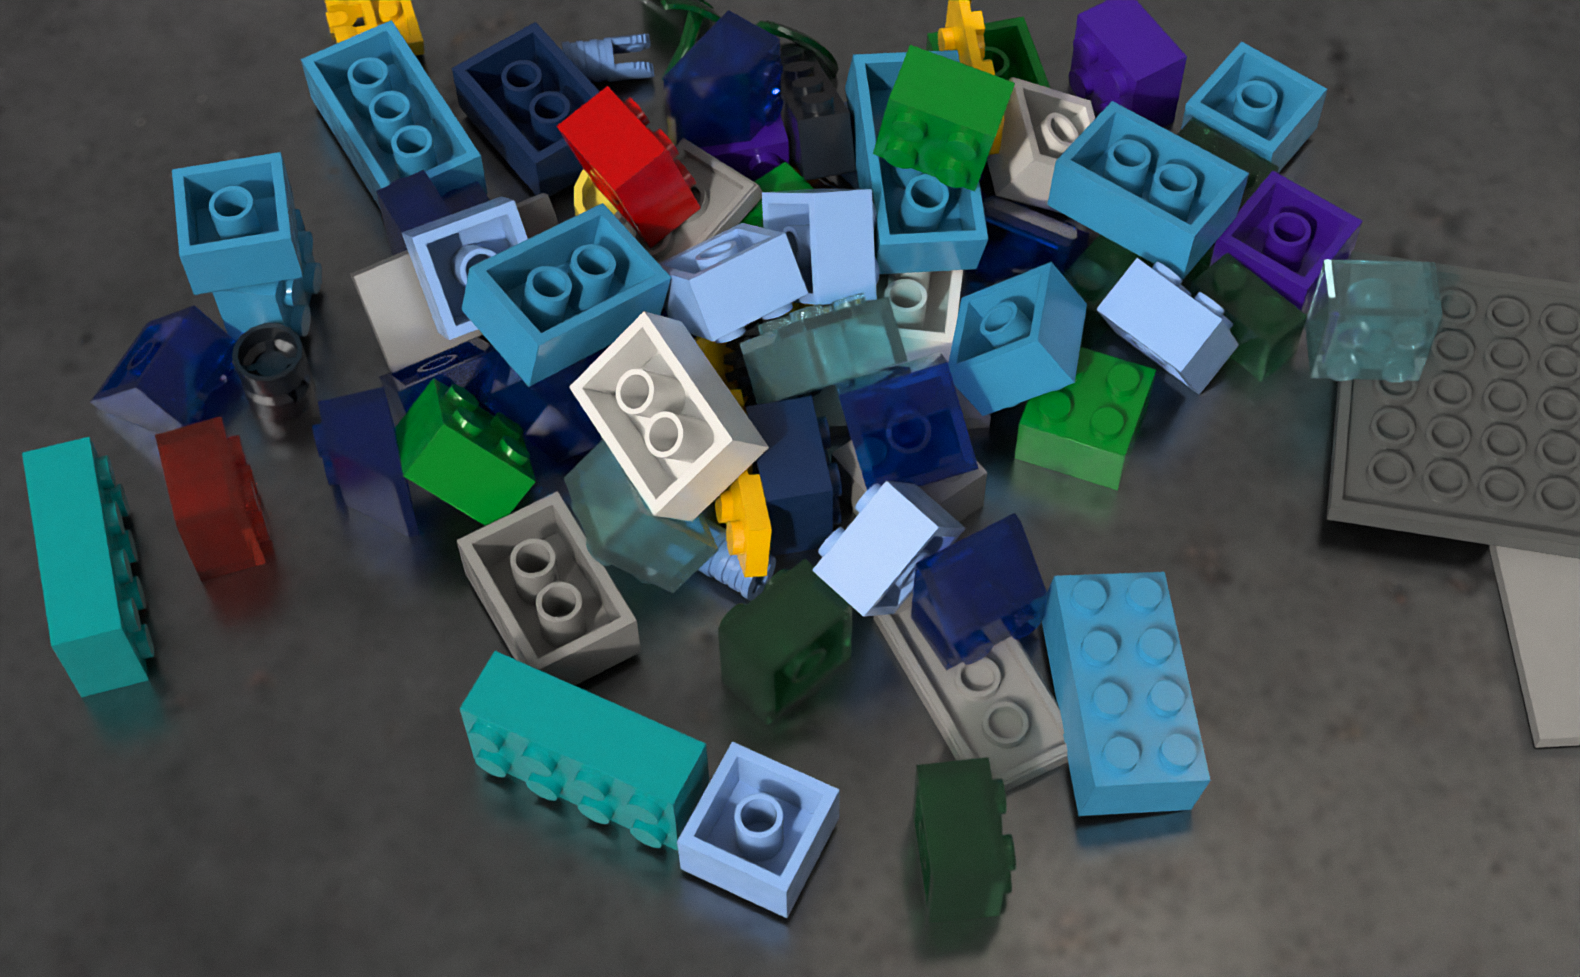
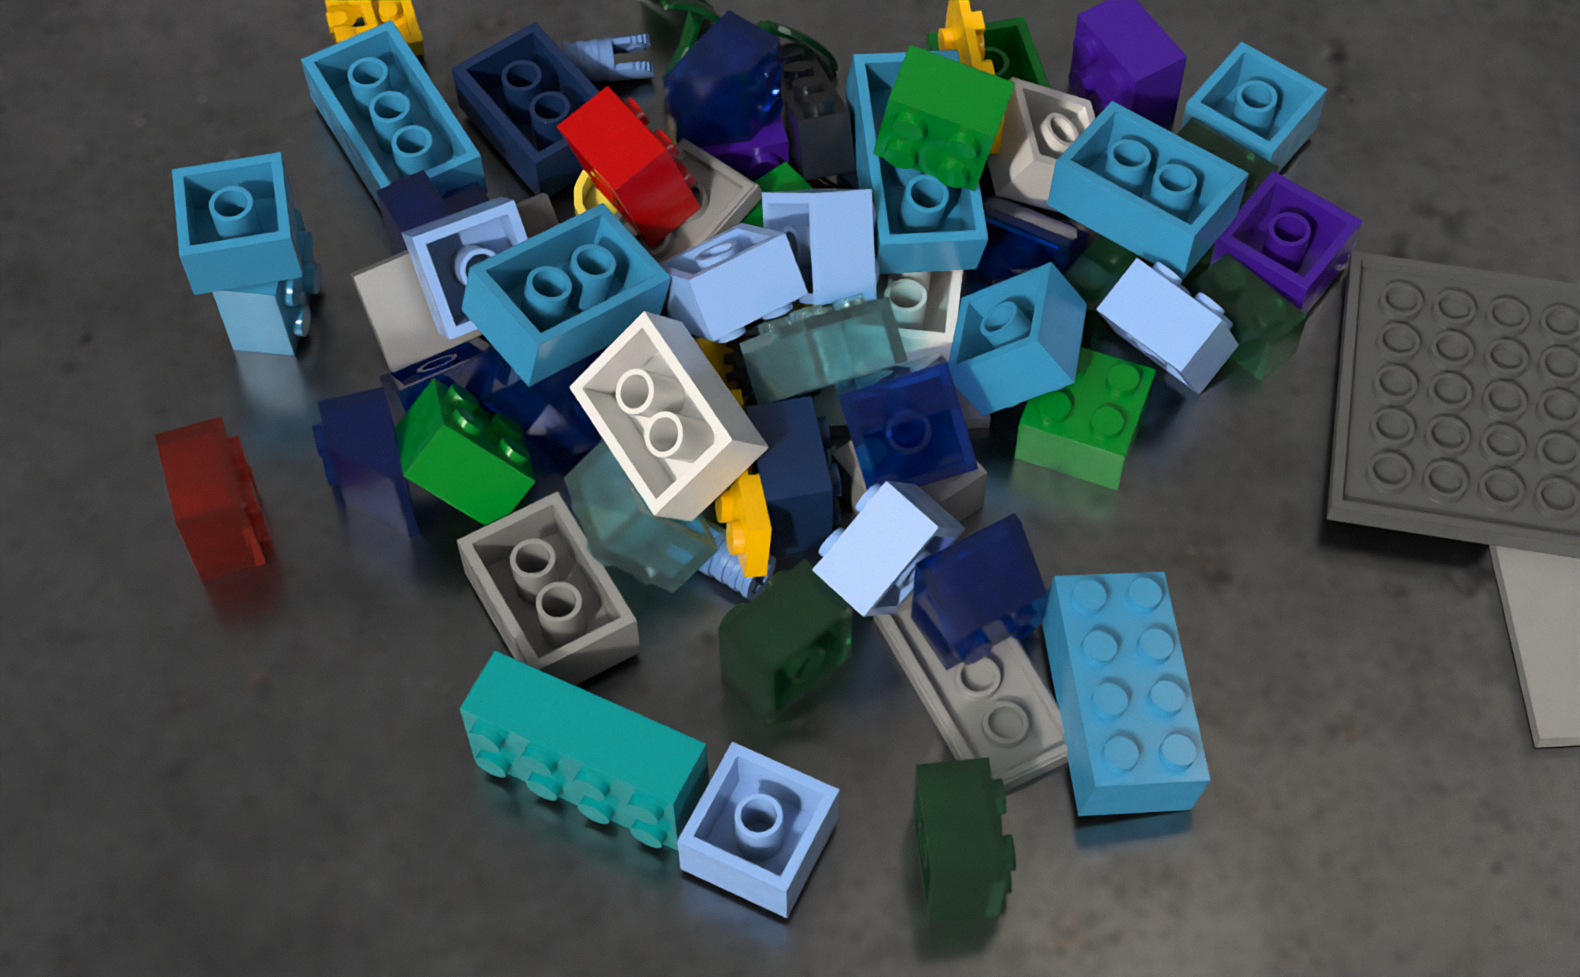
(87, 567): teal brick -> none
(169, 372): clear blue slope -> none
(274, 372): black wheel -> none
(1373, 320): clear light blue brick -> none

